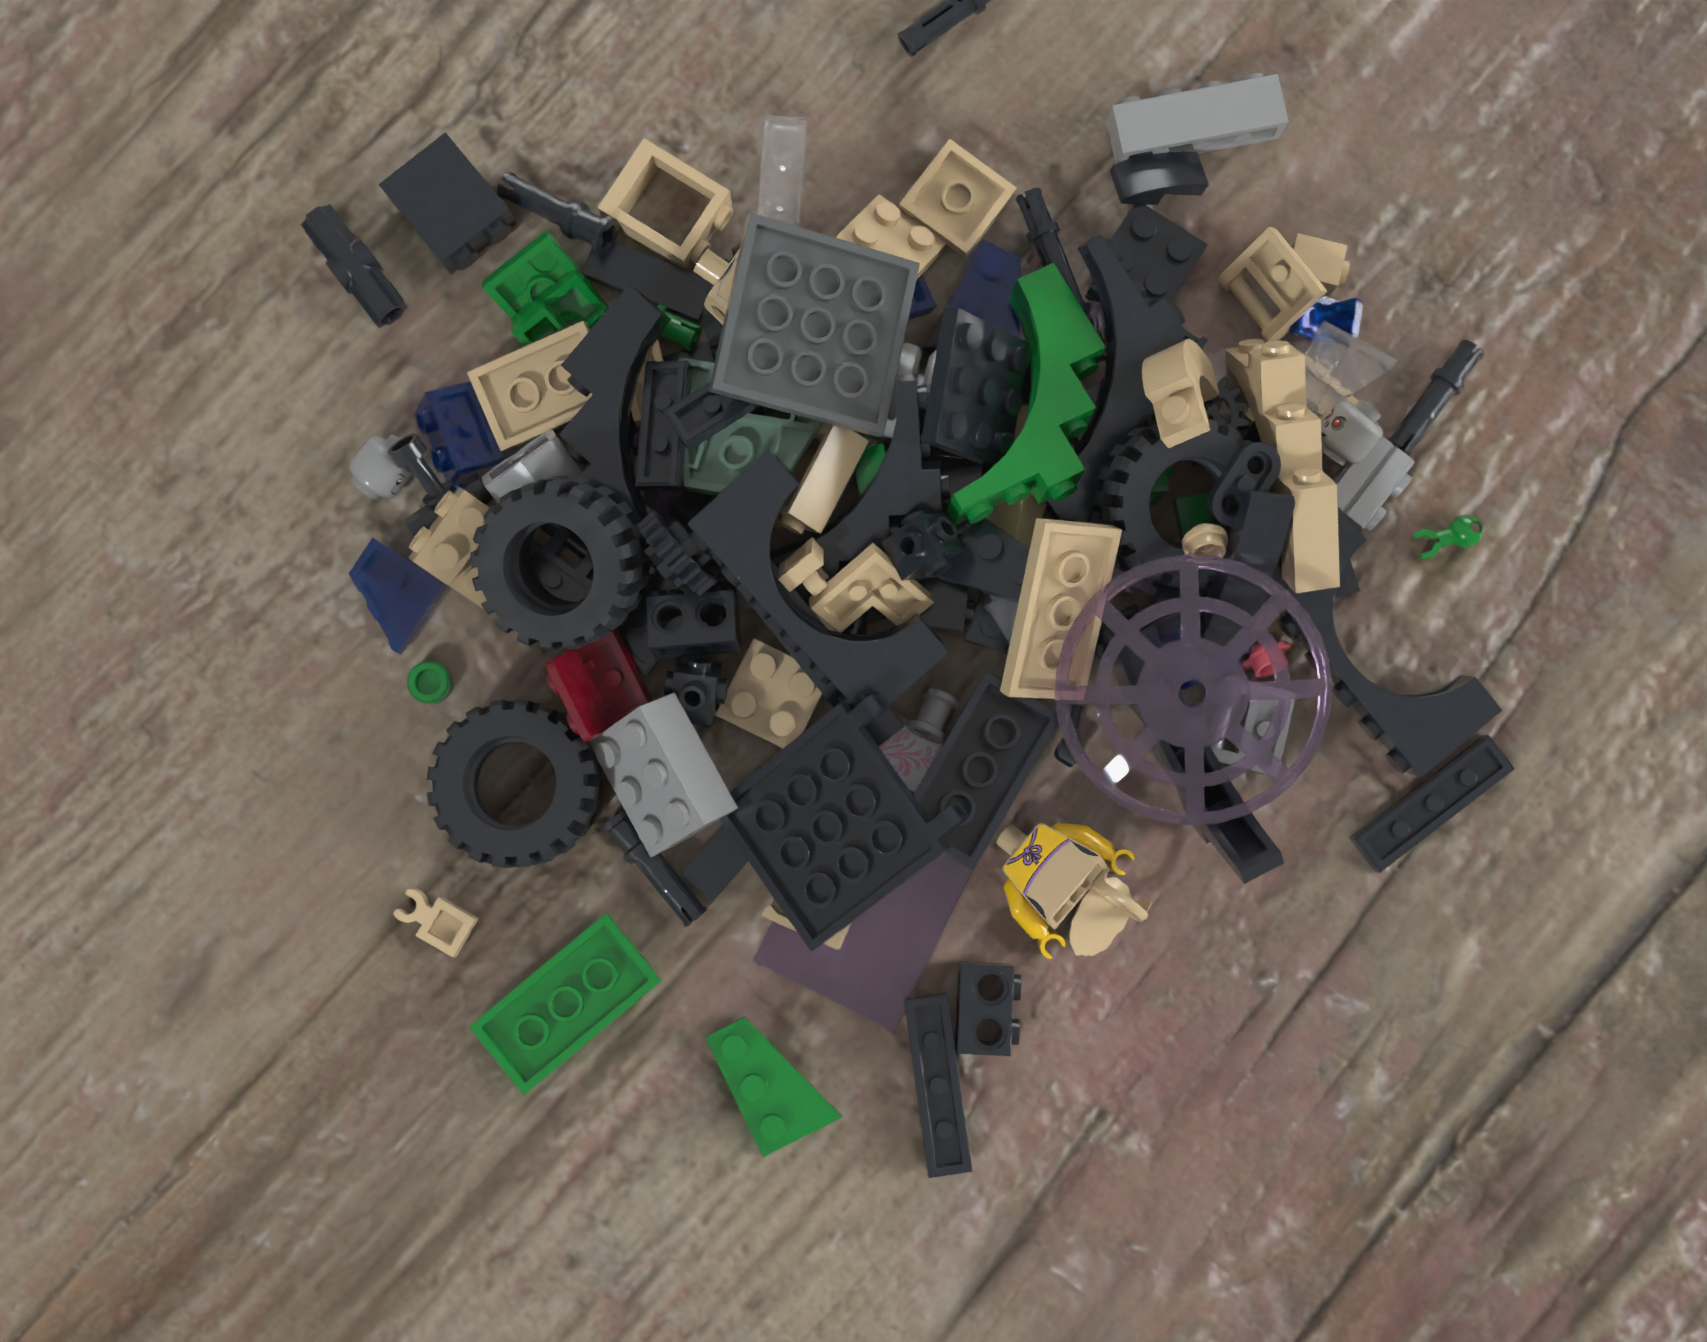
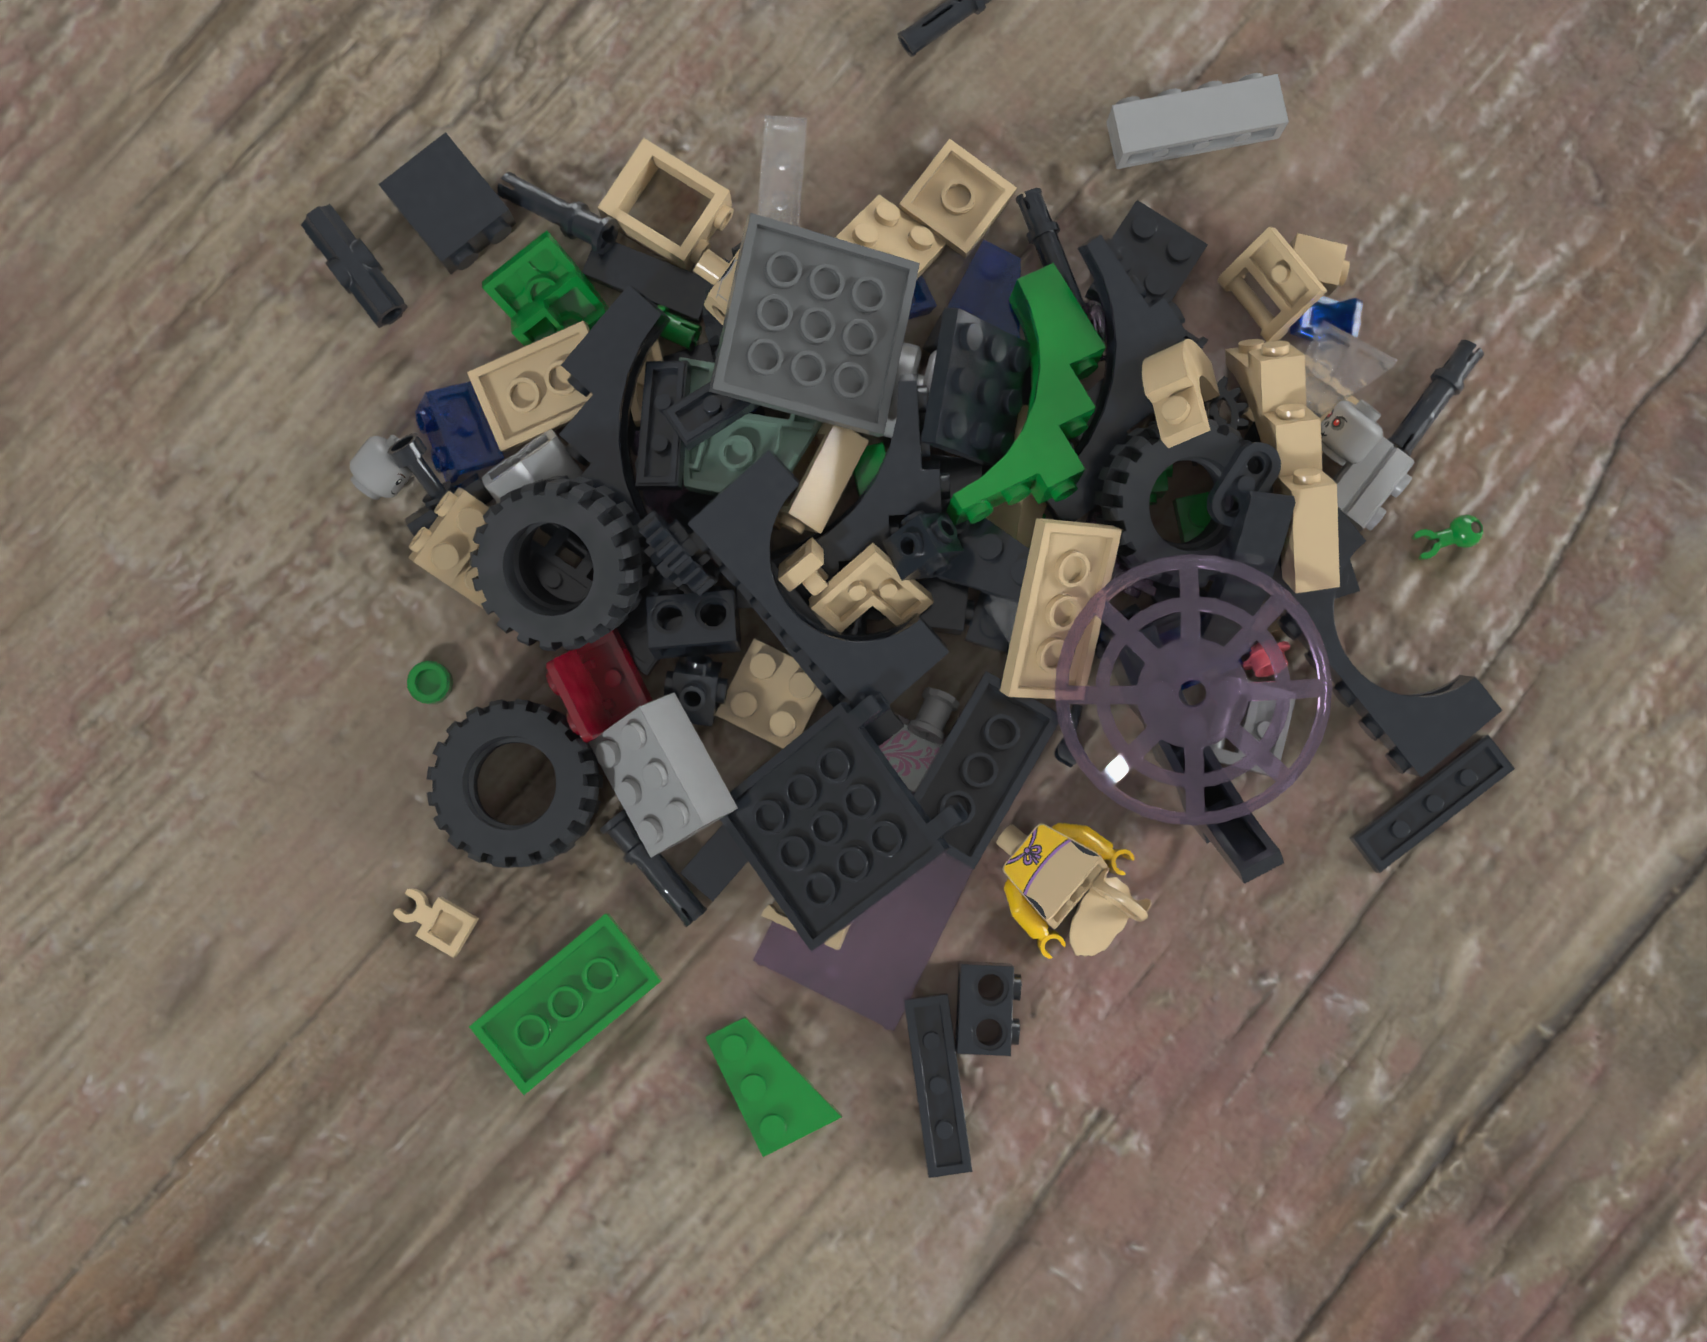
(395, 592): clear blue wing -> none
(1152, 176): black slope -> none
(1205, 540): tan plate -> none

